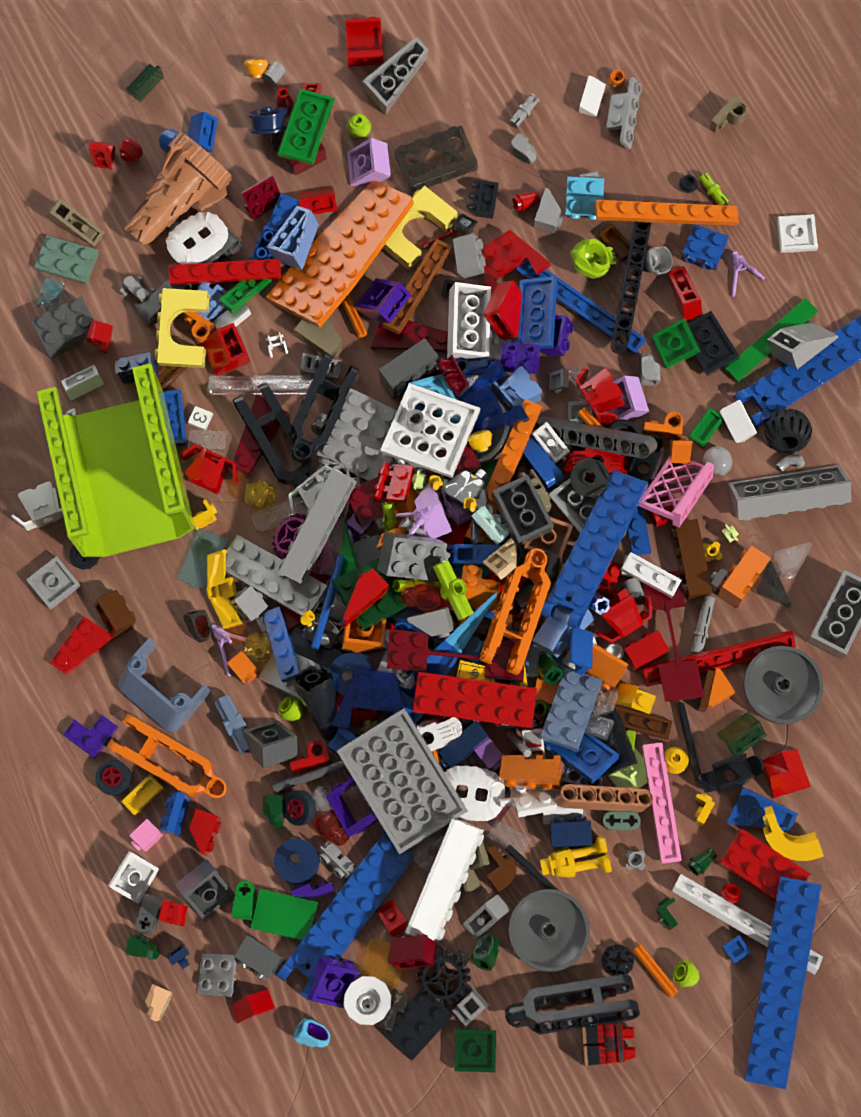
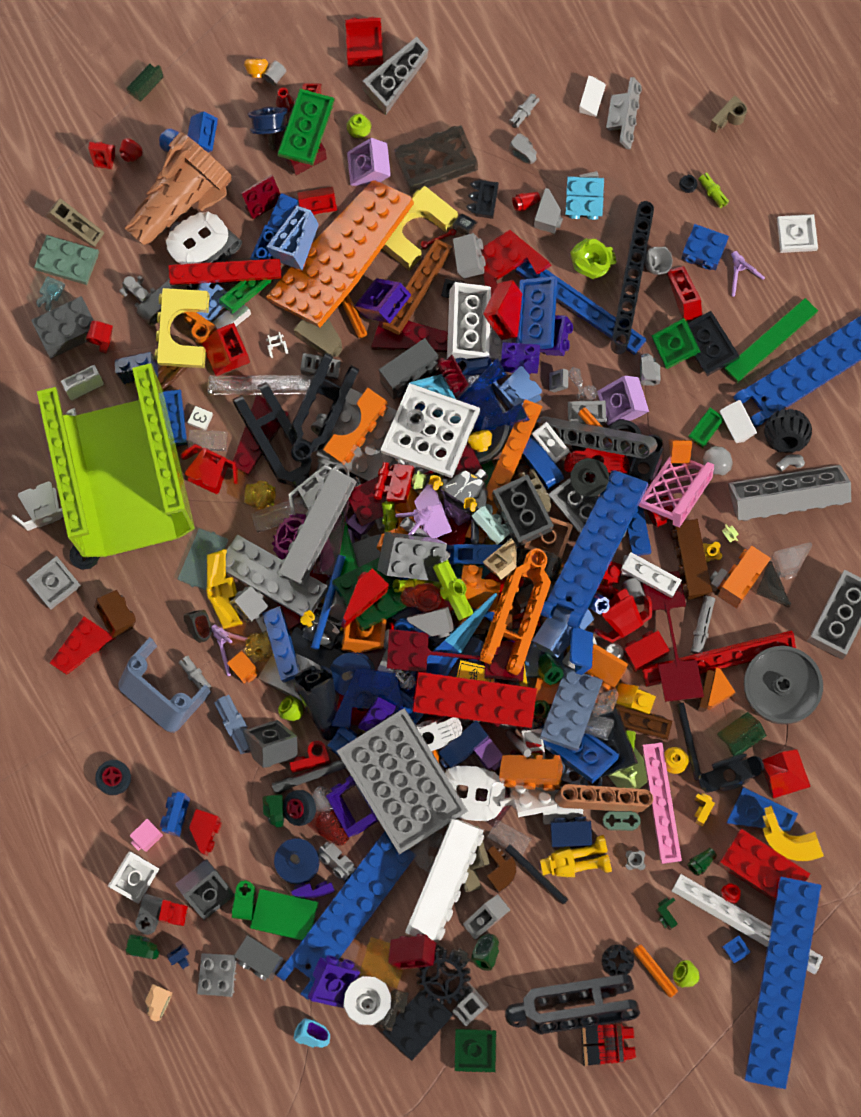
(91, 740): dark purple plate -> none
(142, 795): yellow plate -> none
(193, 672): none -> light grey pin
(206, 517): yellow bracket -> none
(209, 783): orange piece -> none
(252, 1006): red slope -> none
(343, 446): none -> orange arch
(377, 713): none -> dark purple plate
(392, 918): red slope -> none
(549, 930): dark grey dish -> none
(603, 395): red piece -> none
(613, 238): reddish brown tile -> none
(617, 74): orange plate -> none
(665, 430): orange plate -> none
(666, 212): orange plate -> none
(799, 343): light grey slope -> none

